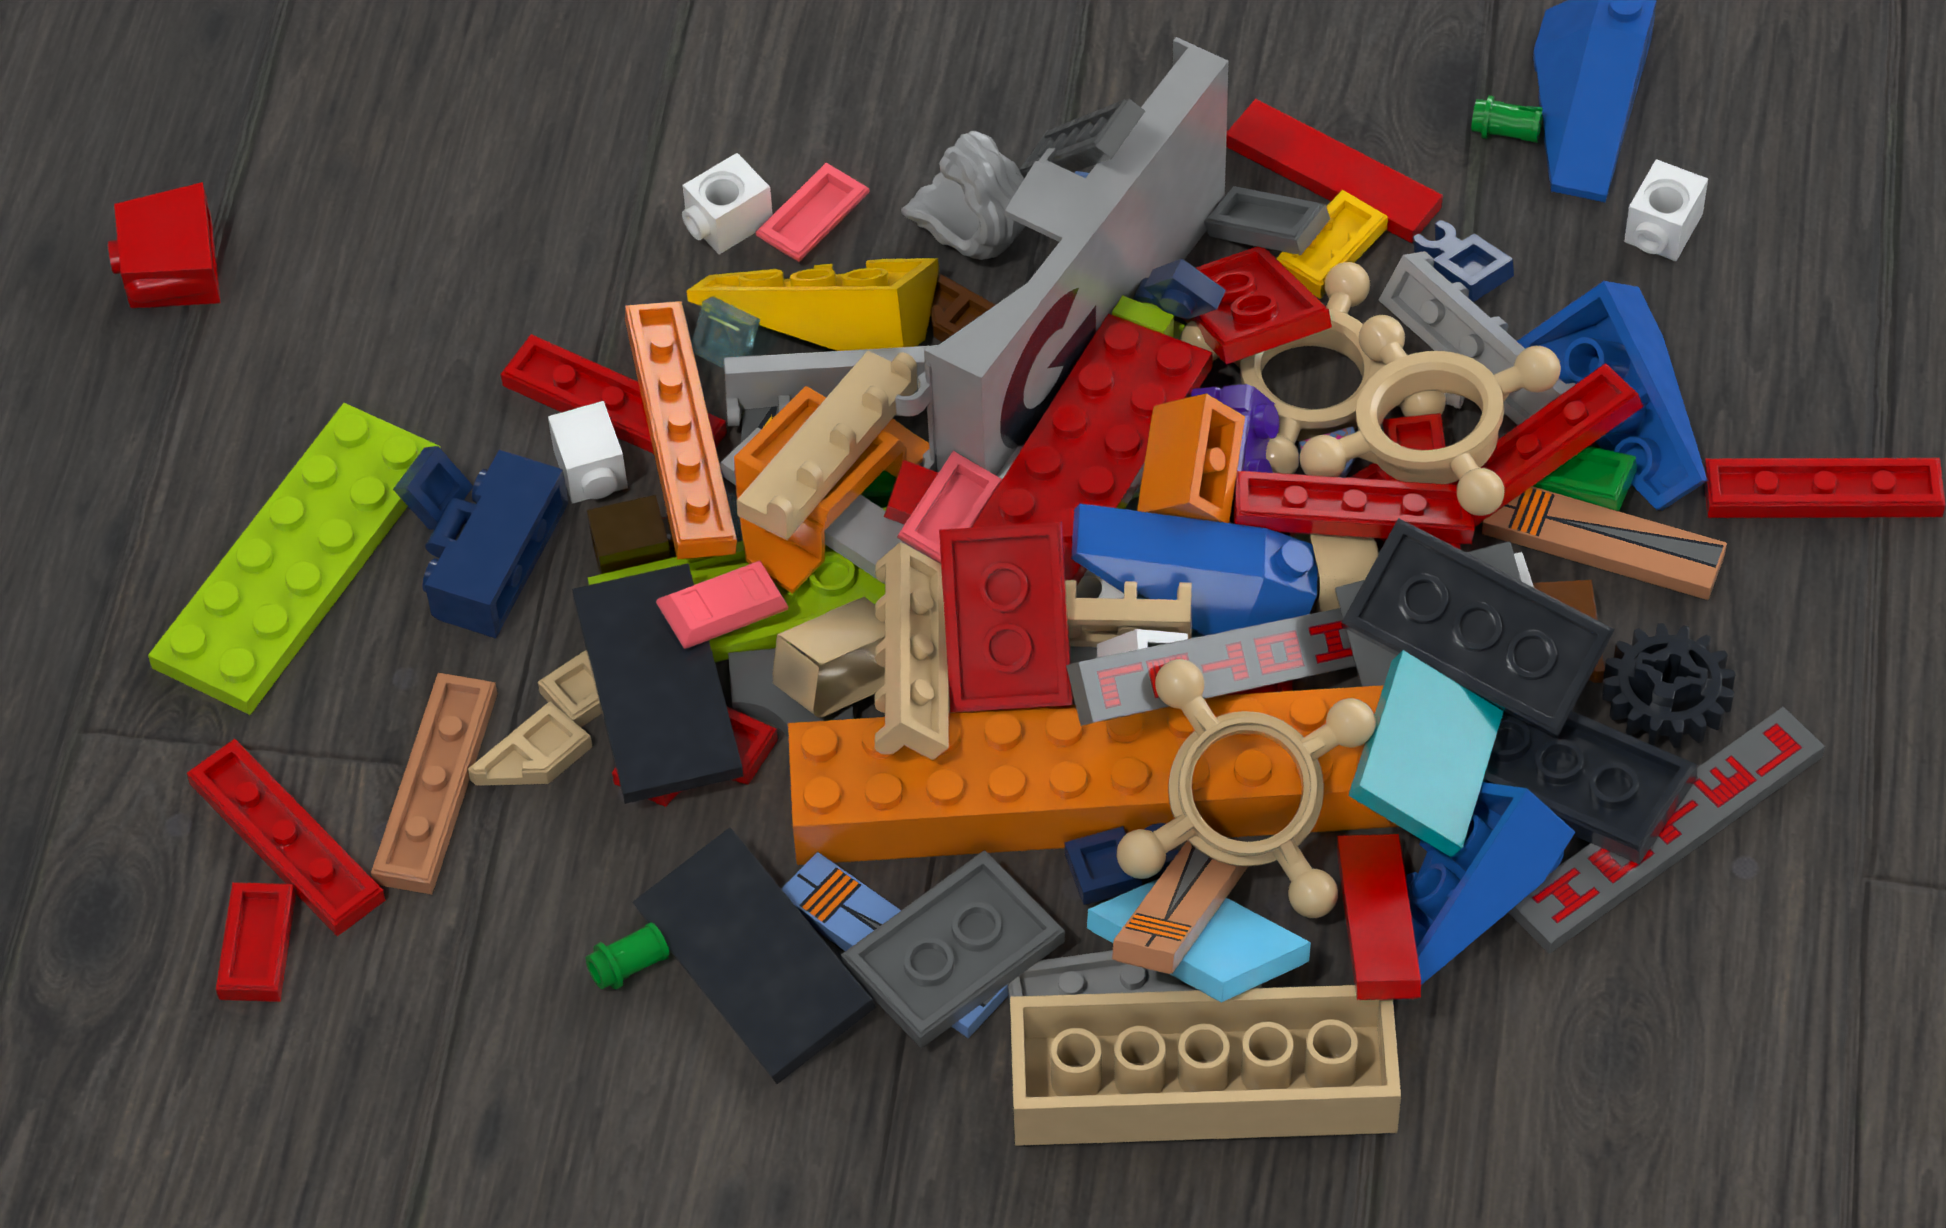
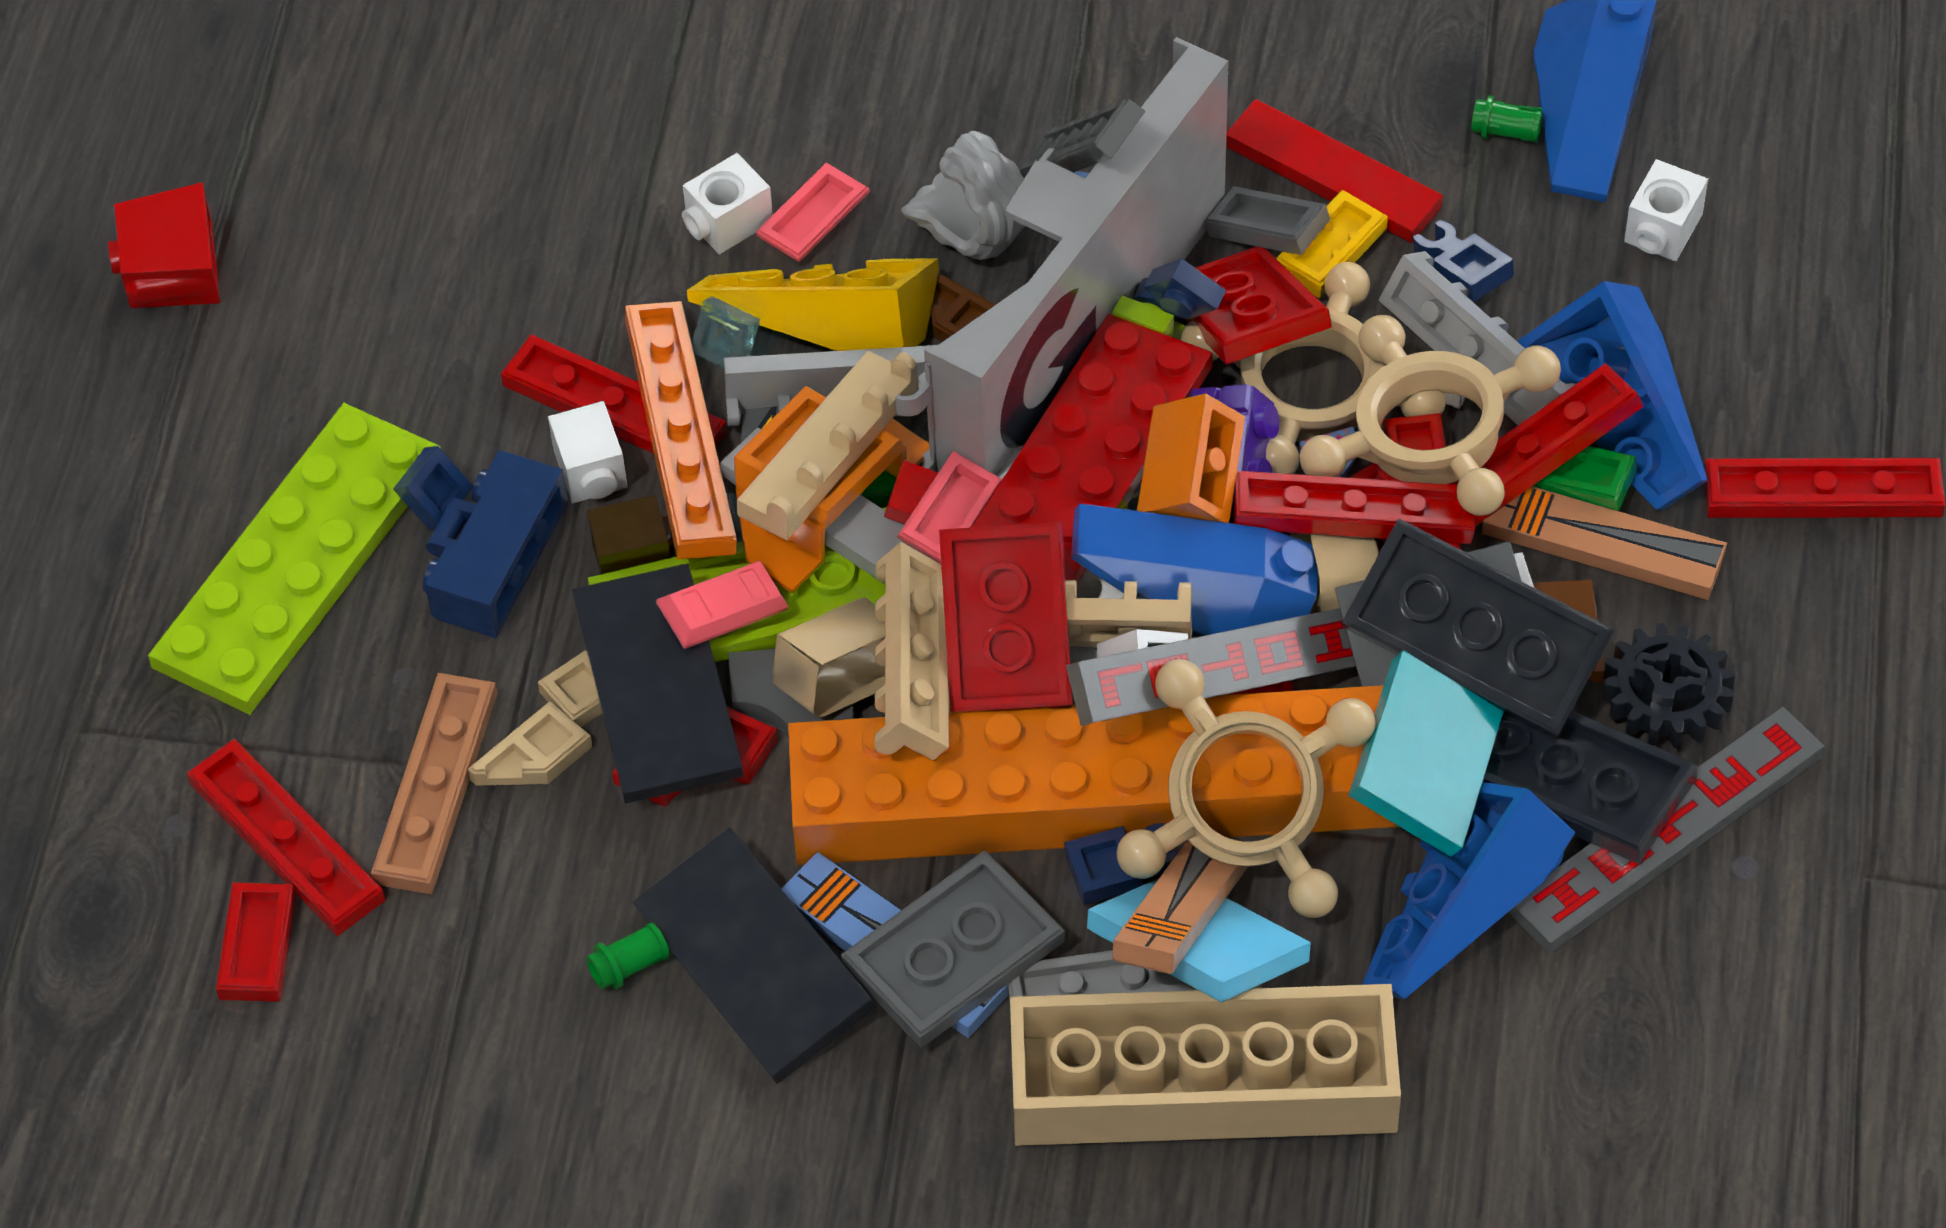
(1378, 917): red tile -> none

